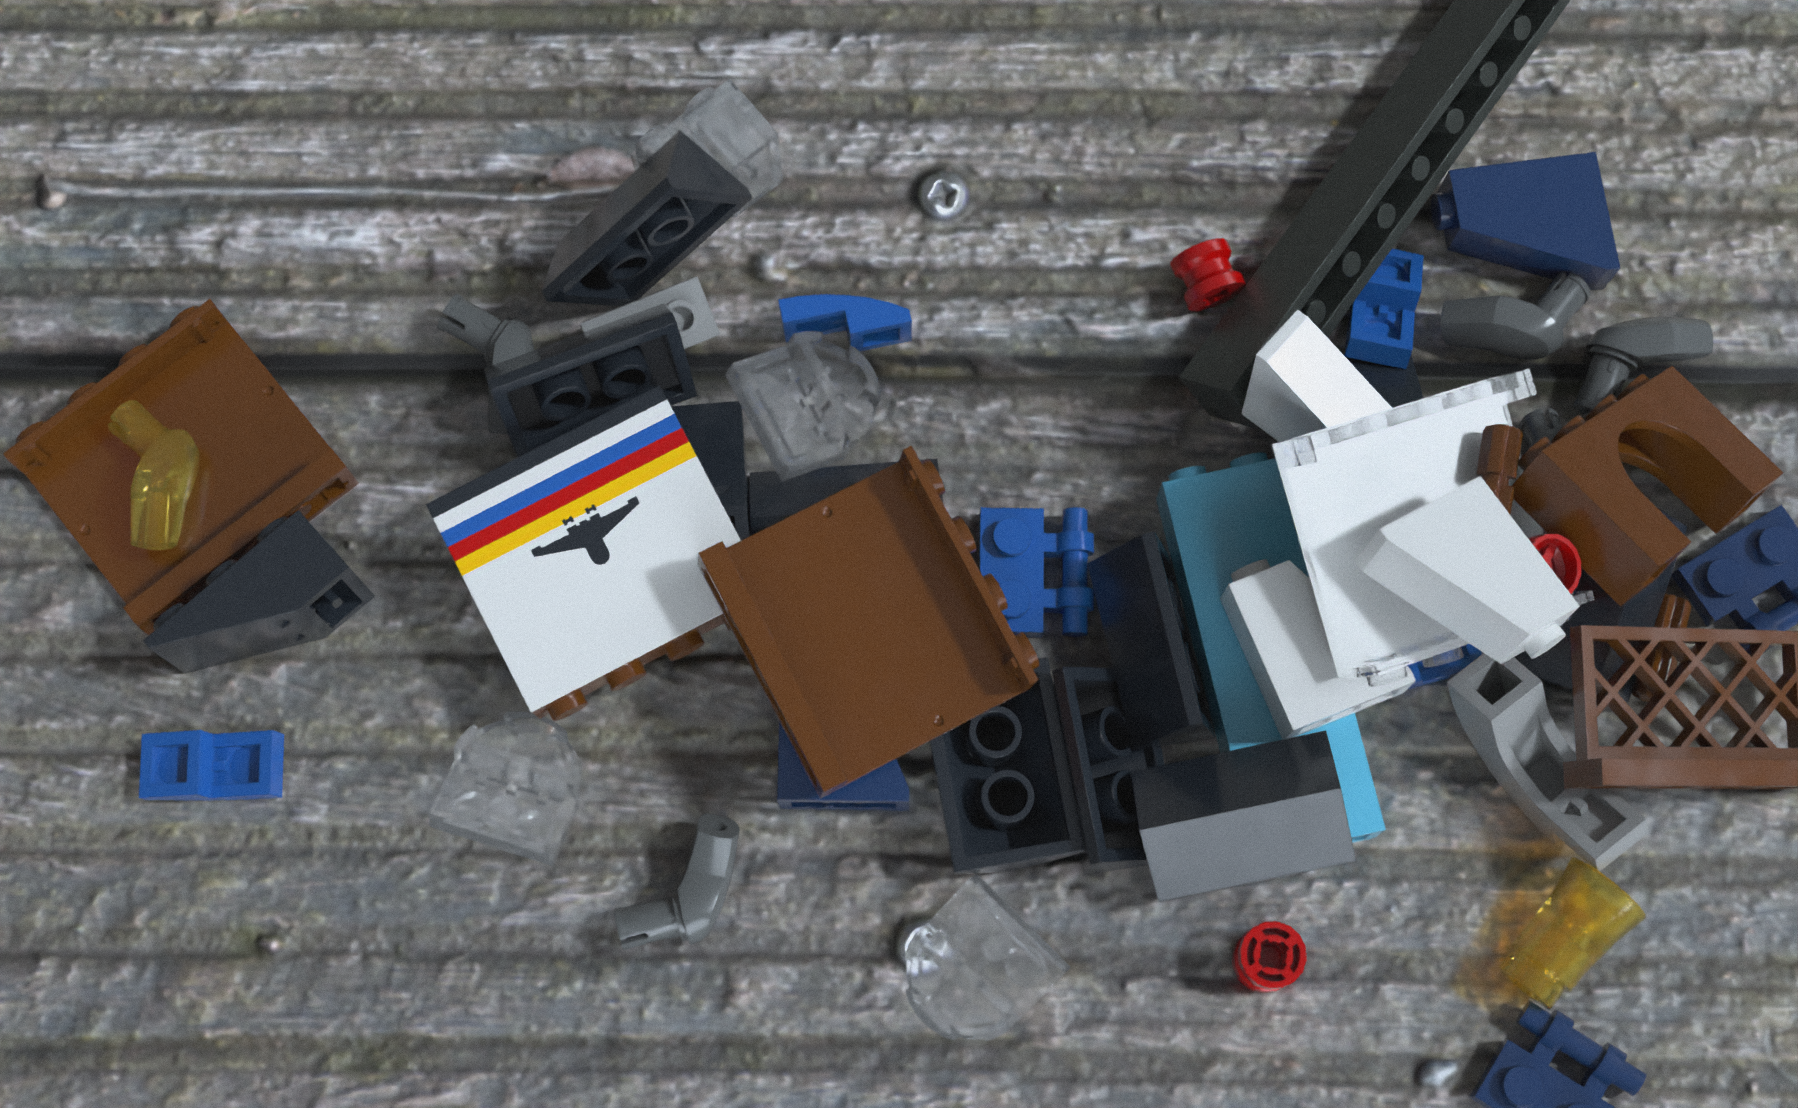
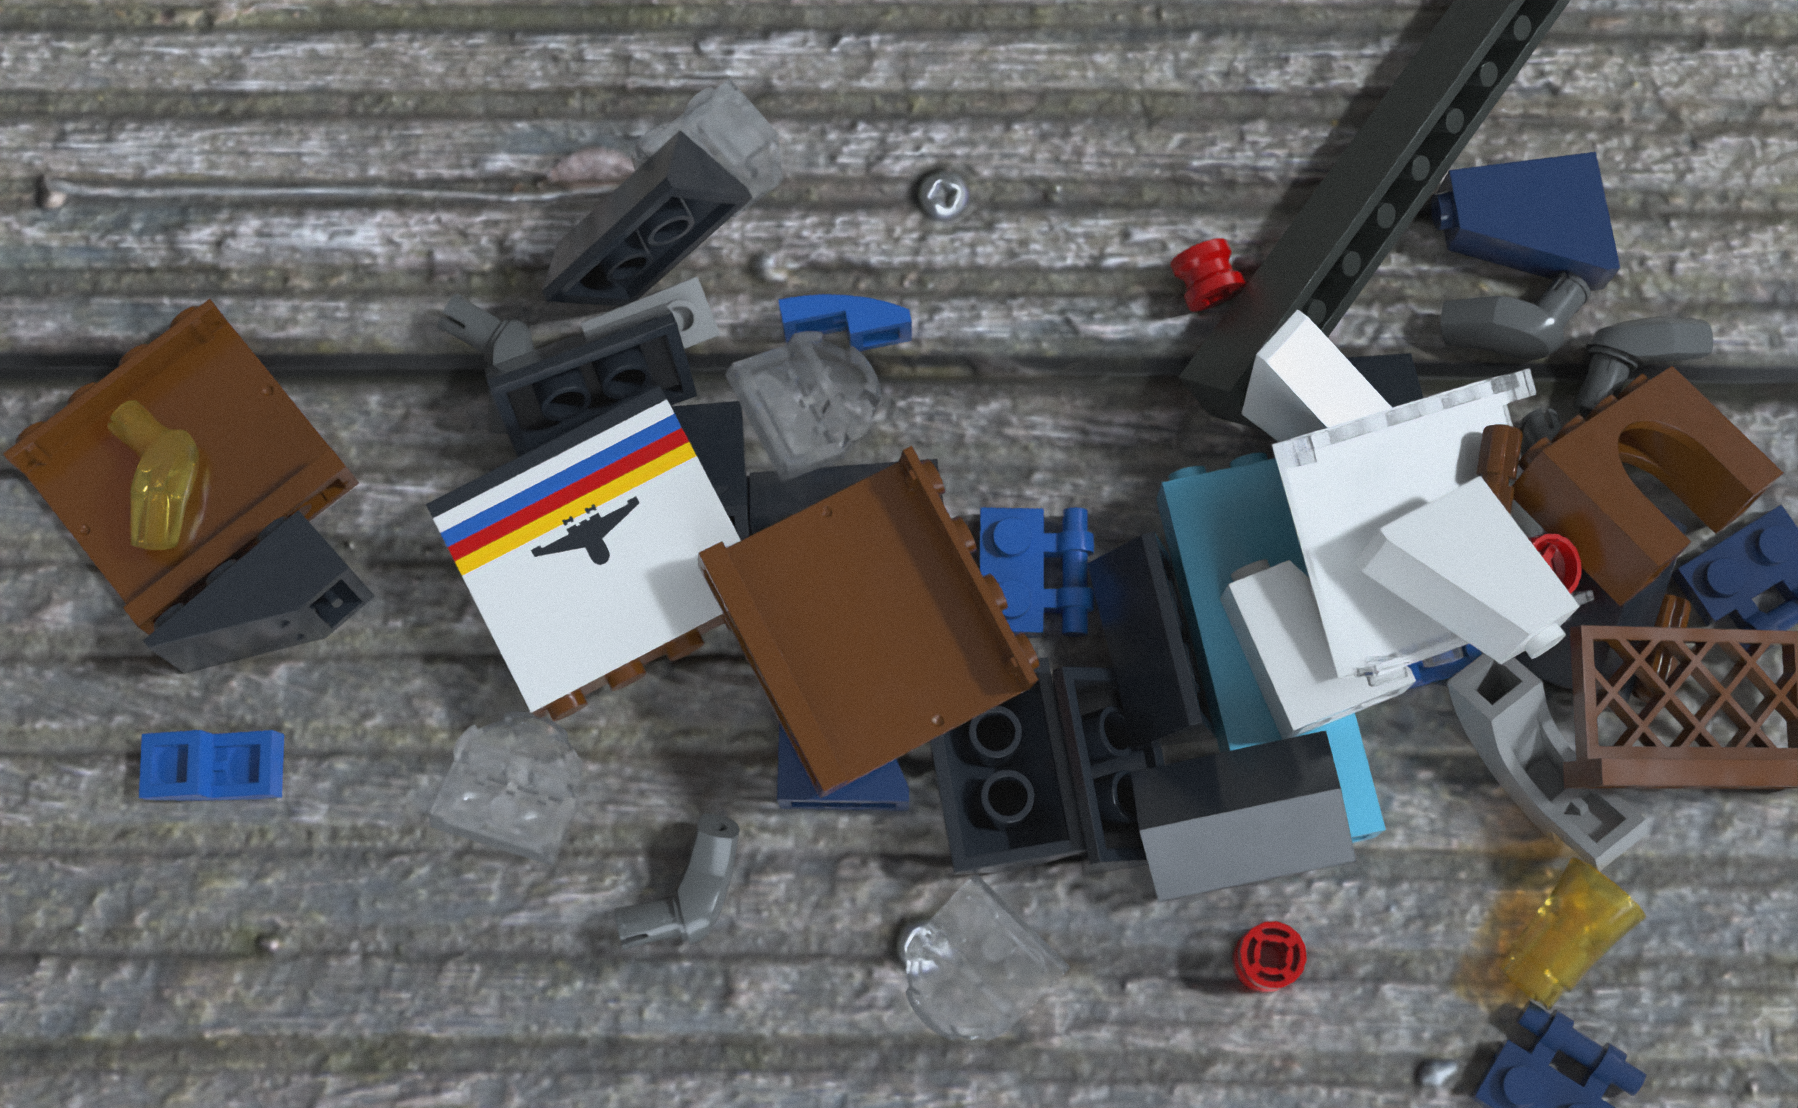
(1384, 312): blue slope -> none

